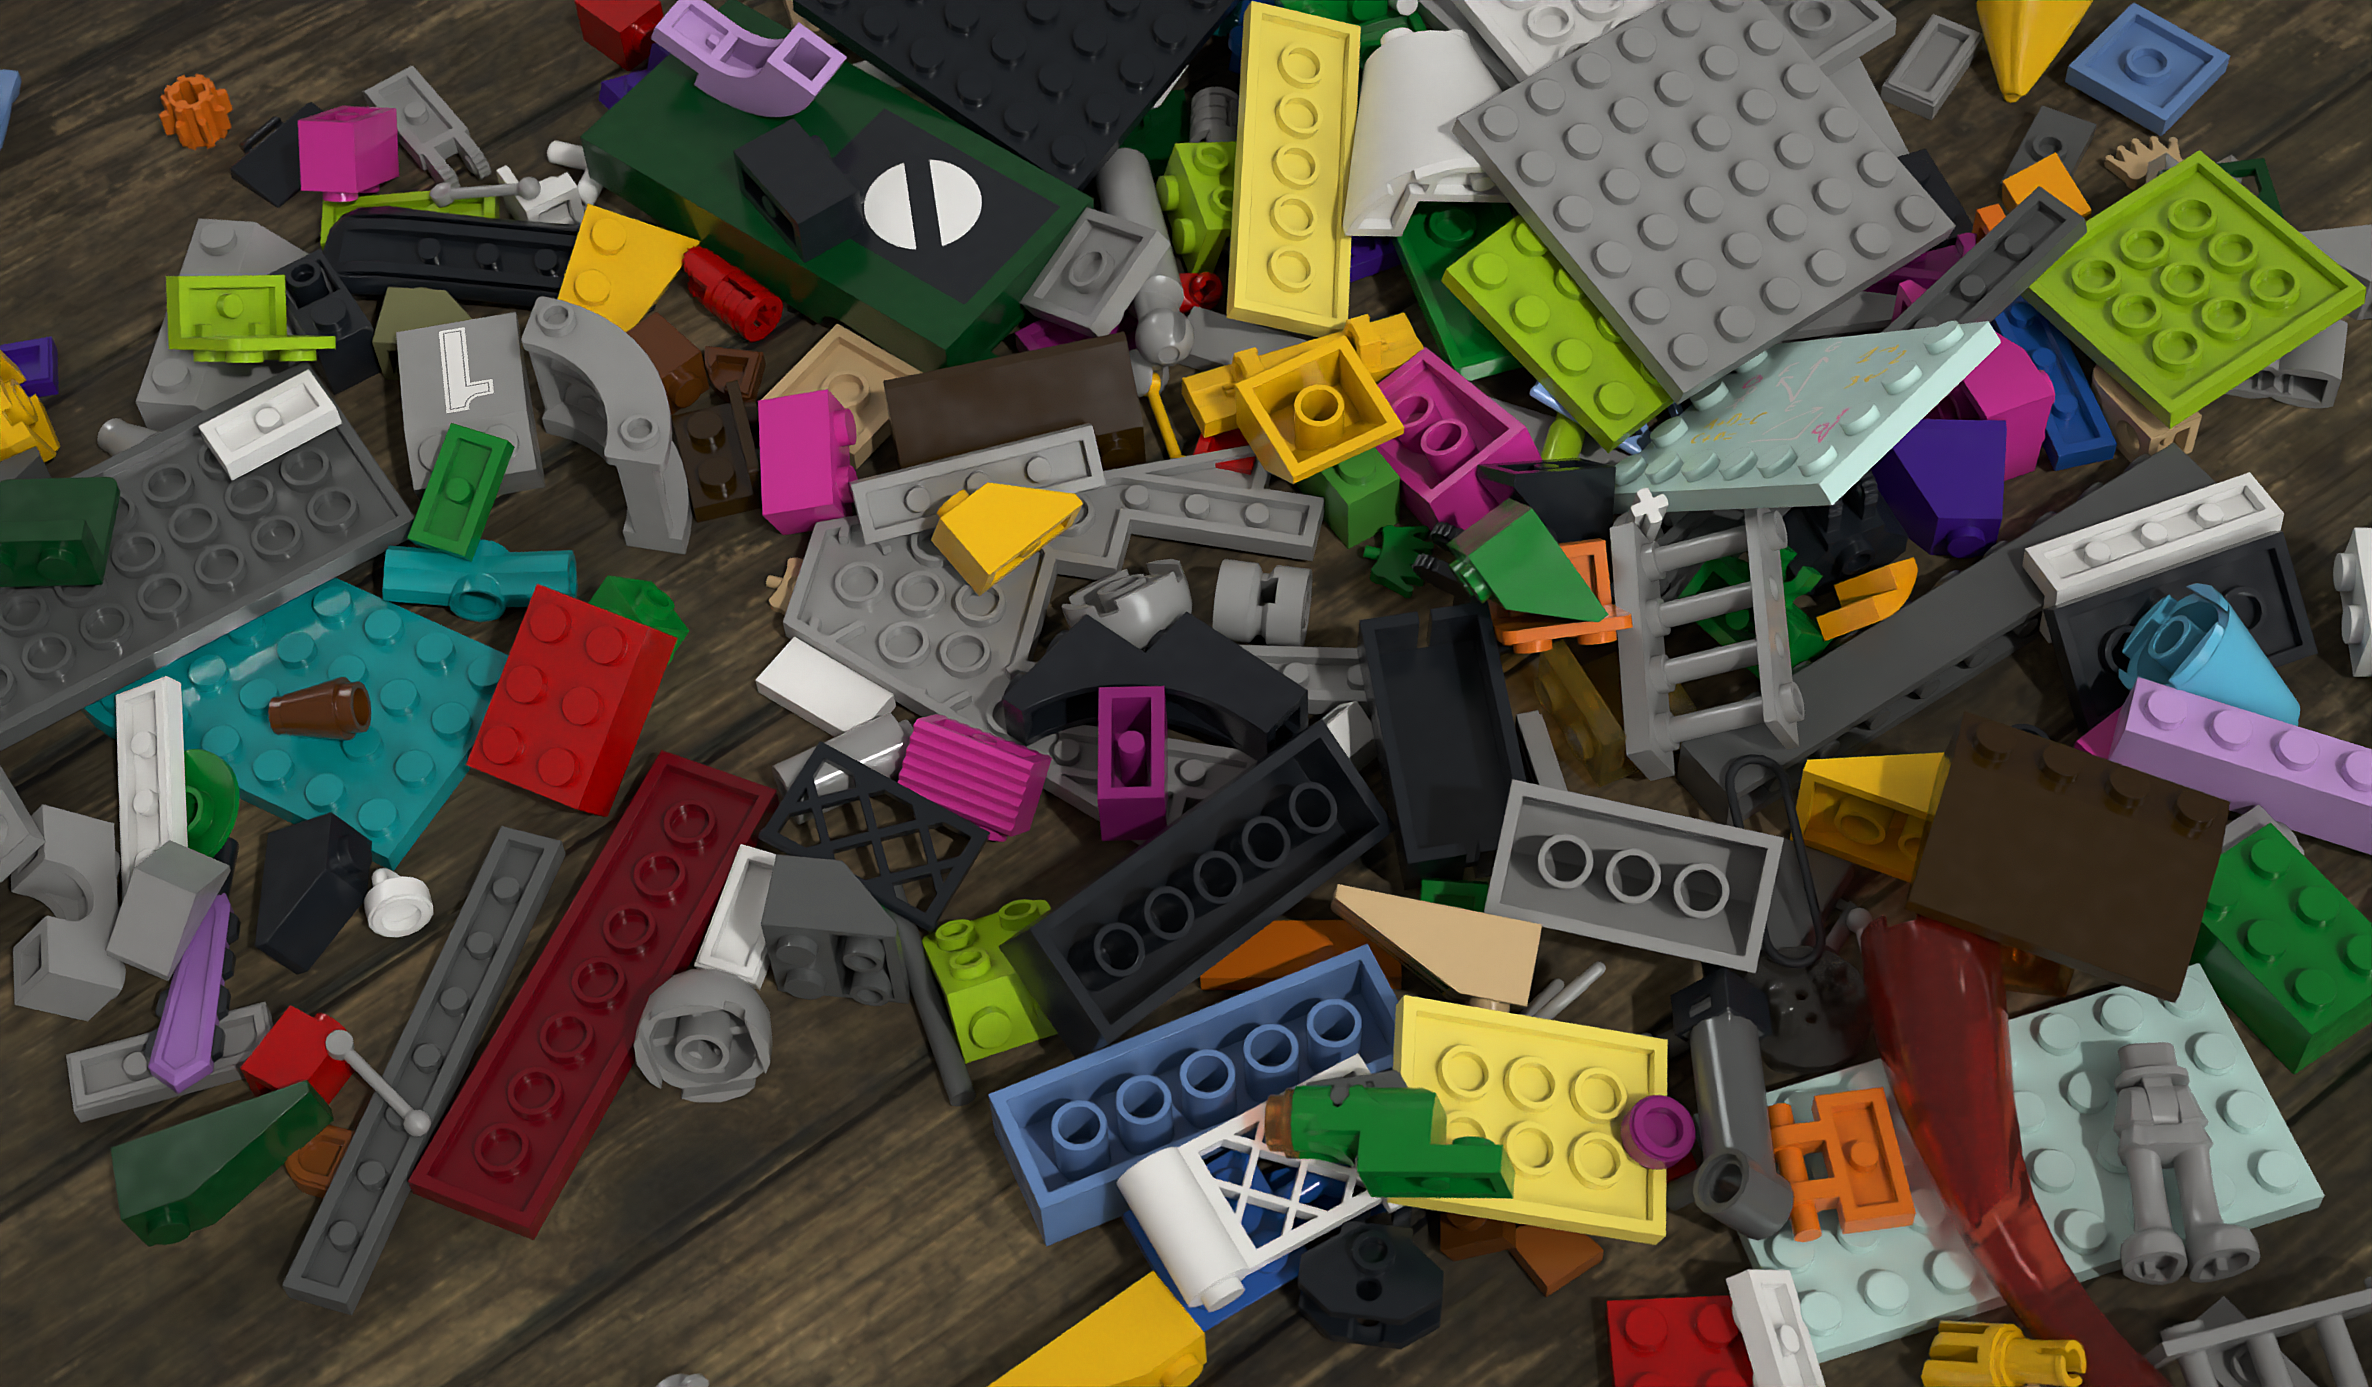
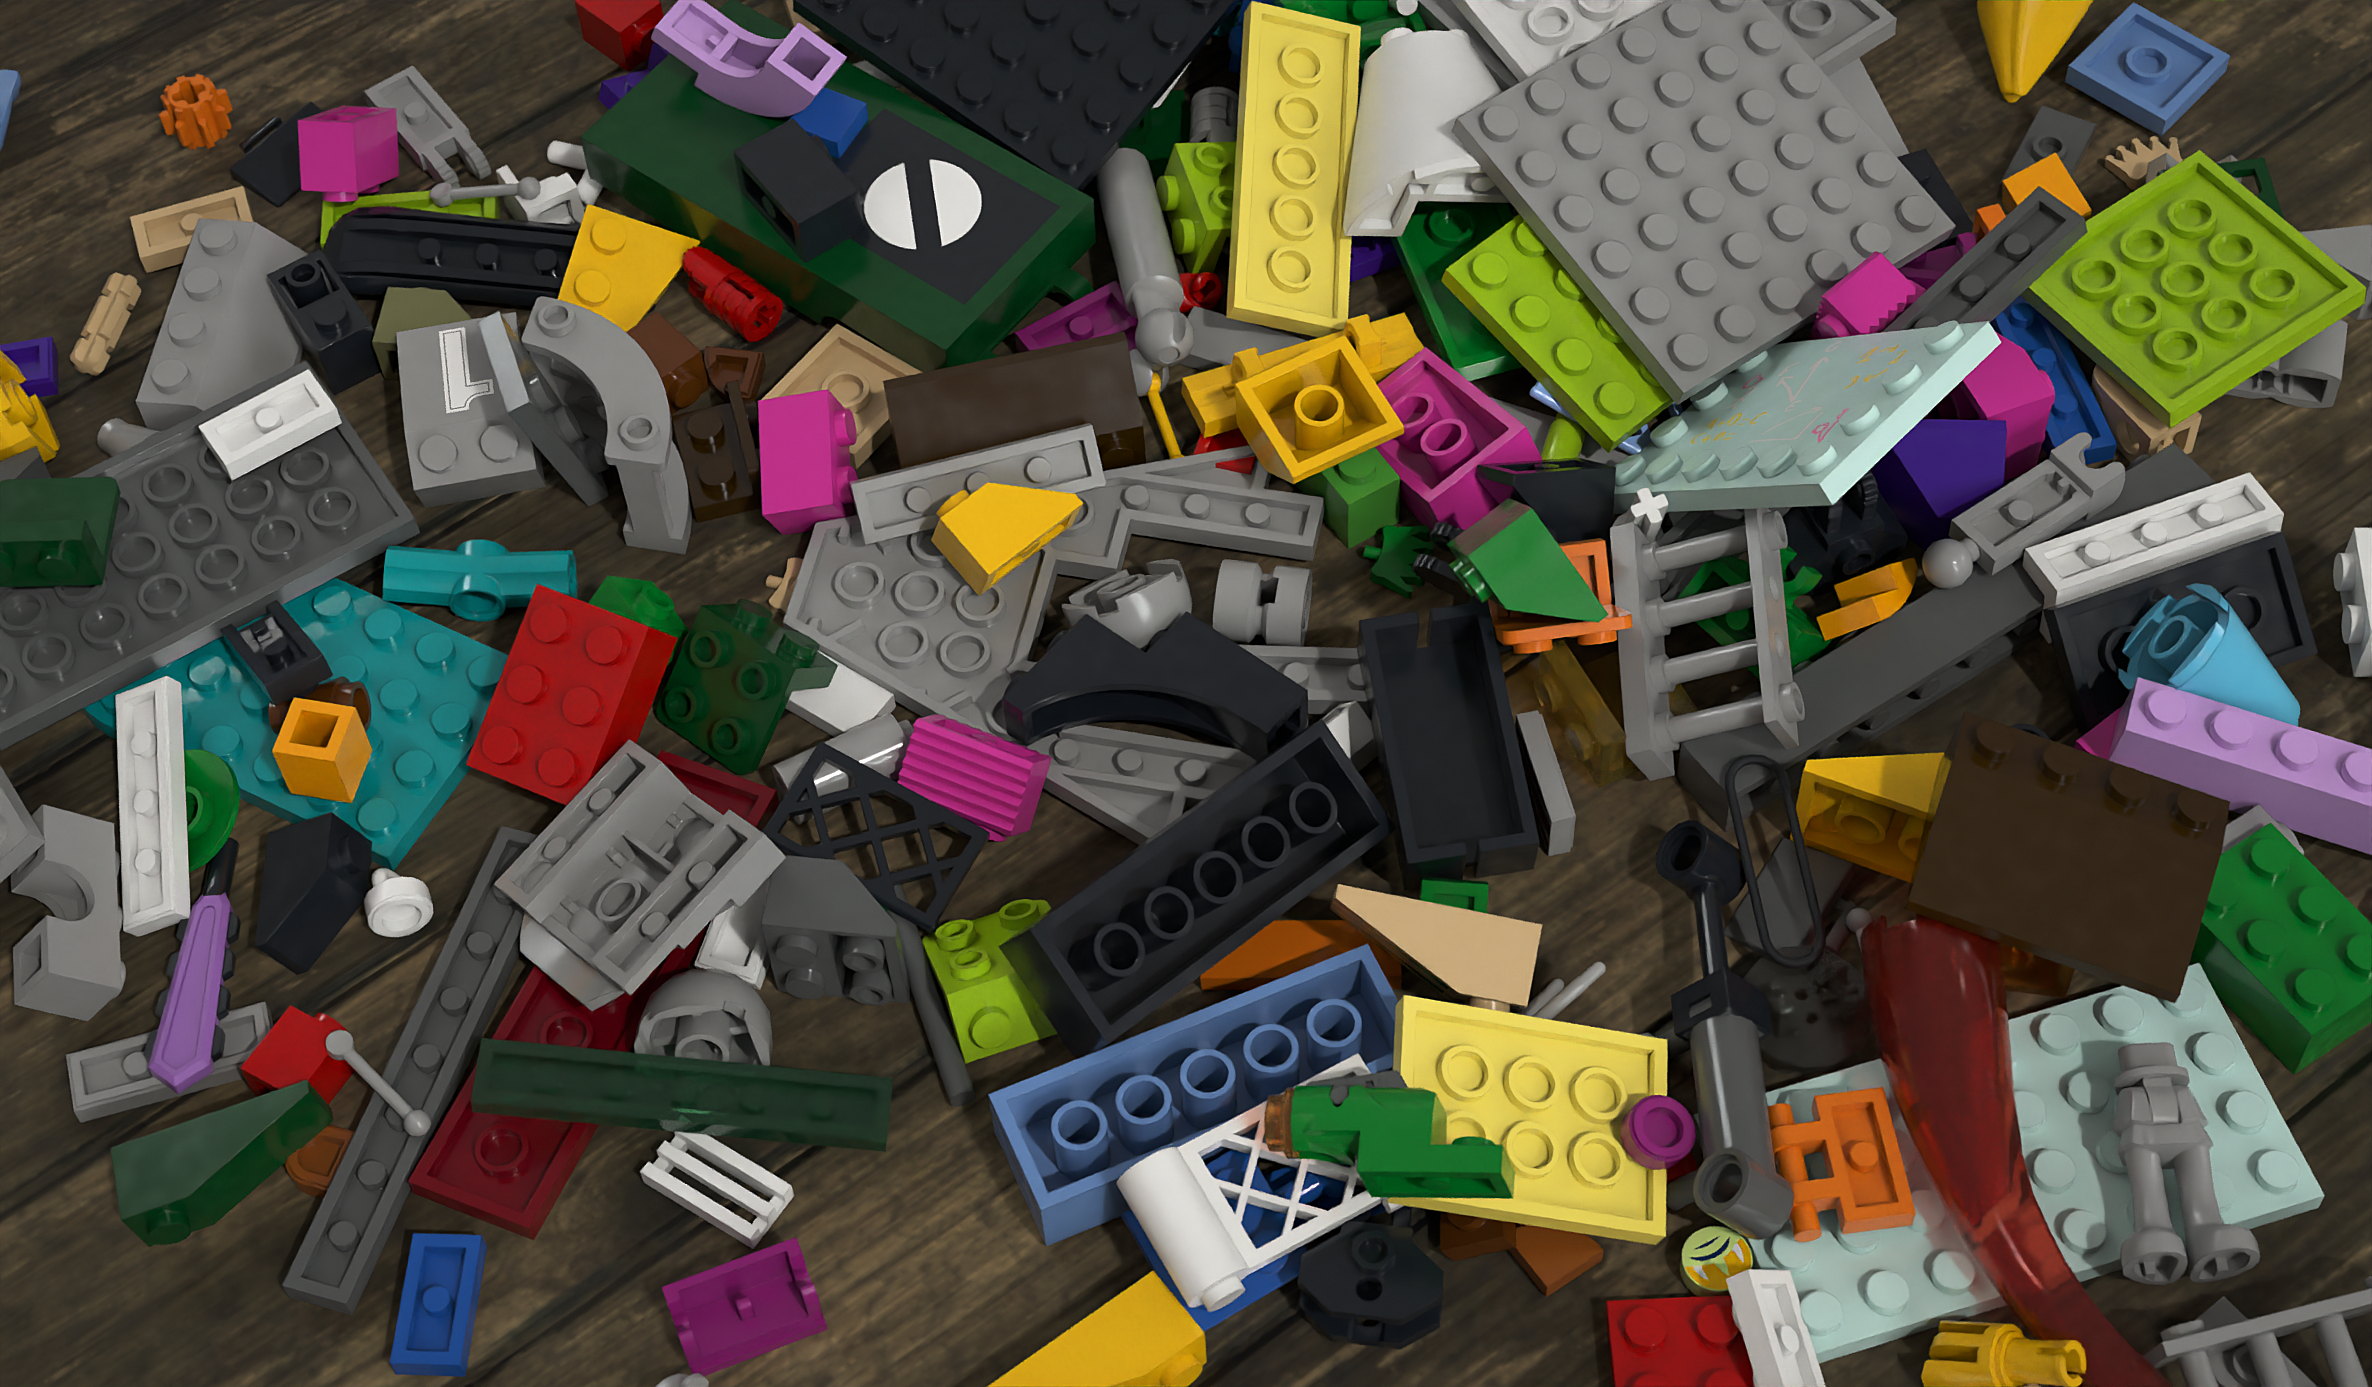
(105, 324): none -> tan axle
(165, 908): light grey slope -> none
(167, 232): none -> tan plate
(235, 320): lime bracket -> none
(278, 655): none -> black hinge
(322, 750): none -> light orange brick
(438, 1305): none -> blue plate
(461, 492): green plate -> none
(541, 413): none -> dark grey wing
(630, 877): none -> light grey slope
(674, 1154): none -> white tile
(682, 1094): none -> clear green plate
(738, 681): none -> dark green bracket
(745, 1308): none -> magenta hinge
(833, 119): none -> blue tile
(1095, 273): light grey plate -> none
(1132, 762): magenta brick -> none
(1634, 875): light grey slope -> none
(1711, 1258): none -> tile
(1864, 300): none -> dark pink brick
(1932, 67): light grey tile -> none
(2024, 514): none -> light grey plate

